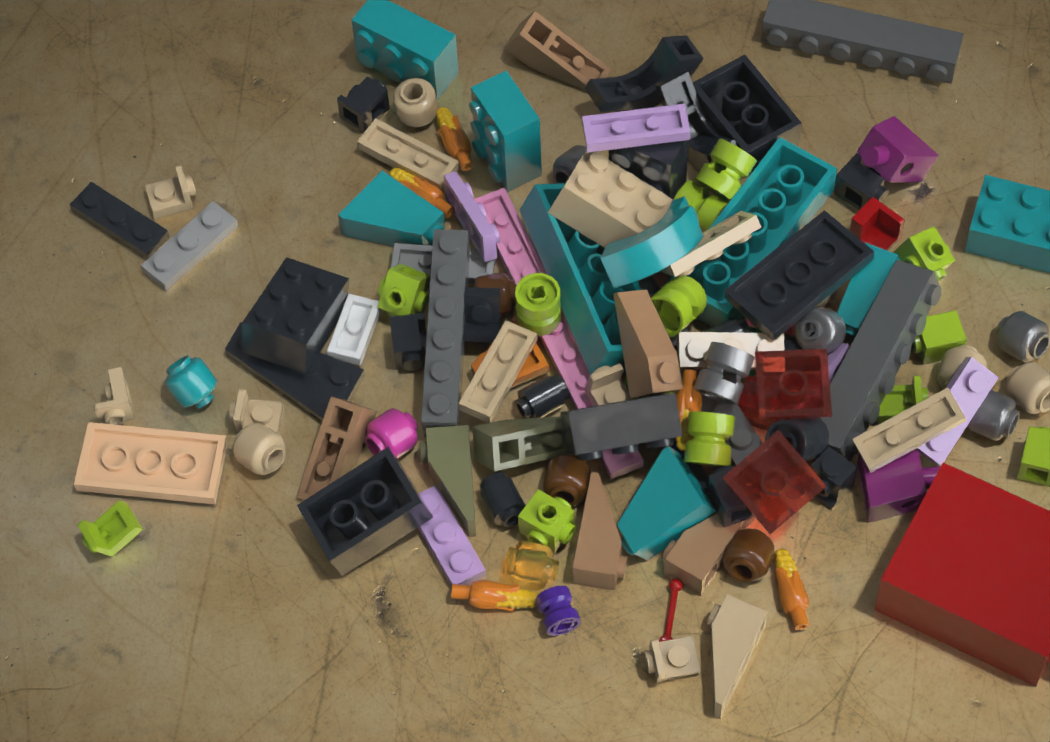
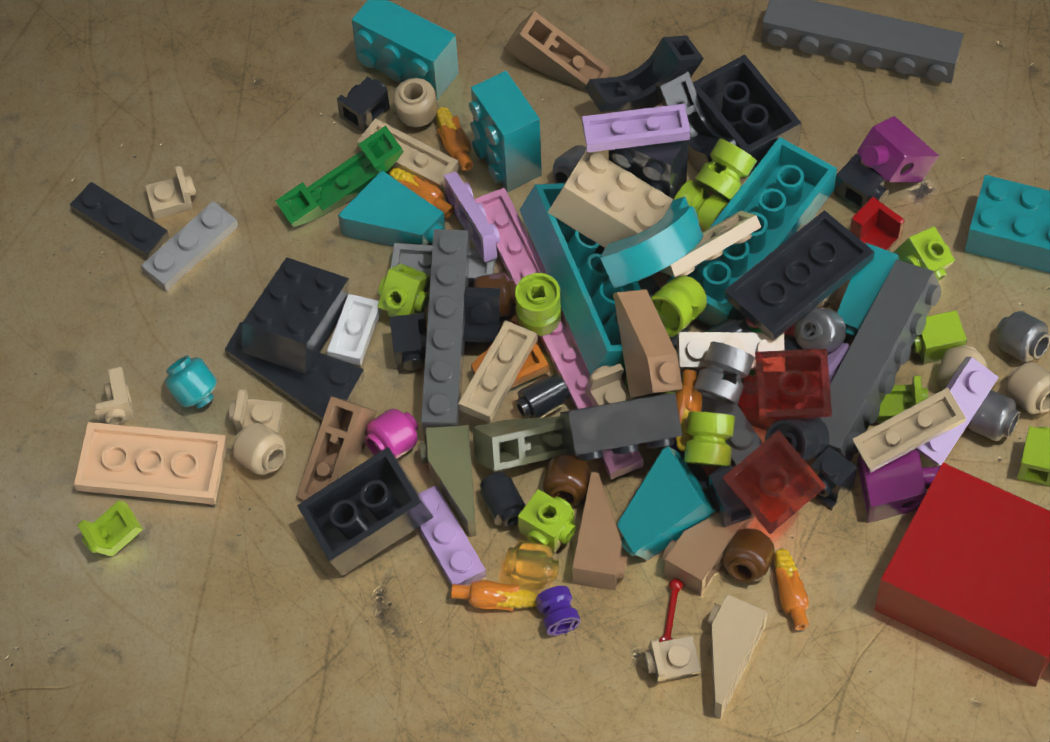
(344, 182): none -> green slope

